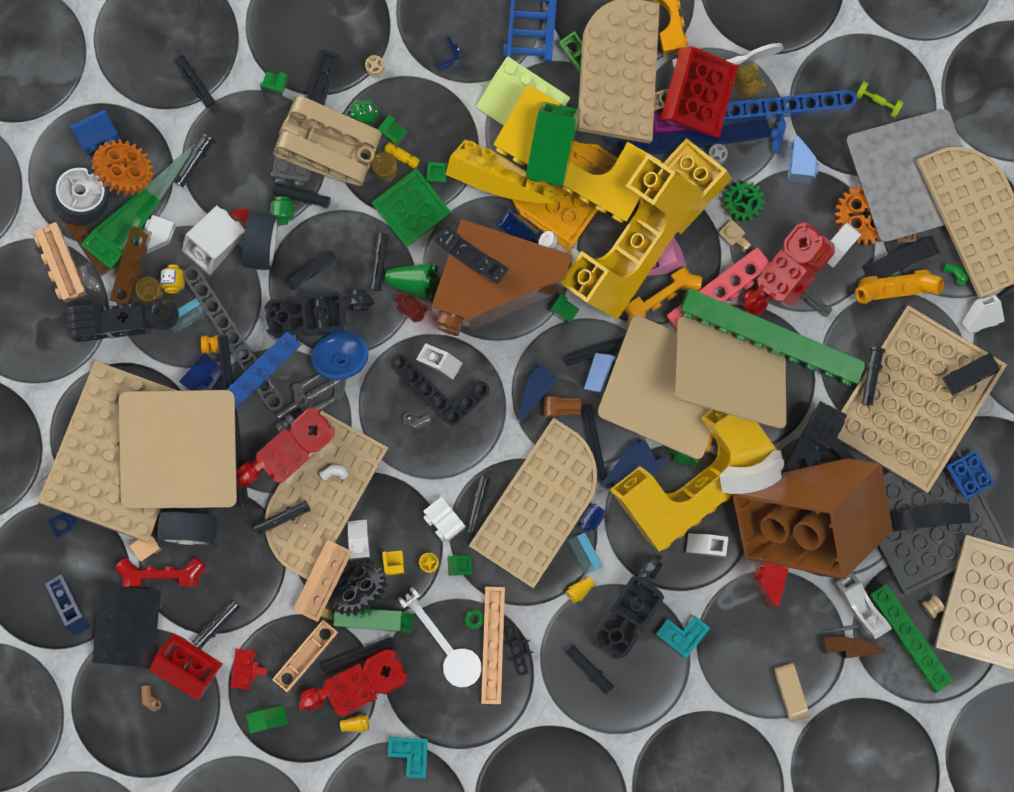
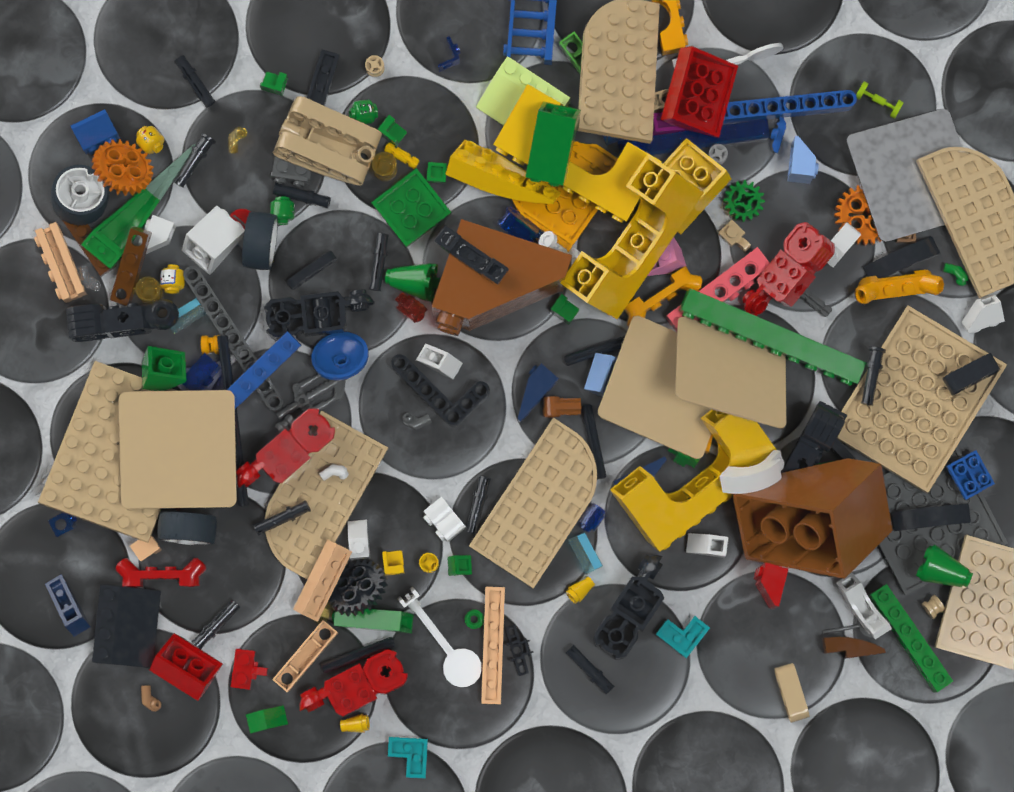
(150, 139): none -> yellow head
(163, 369): none -> green slope
(234, 137): none -> clear yellow arm
(637, 455): dark blue slope -> none
(747, 74): clear yellow wheel -> none
(943, 569): none -> green cone

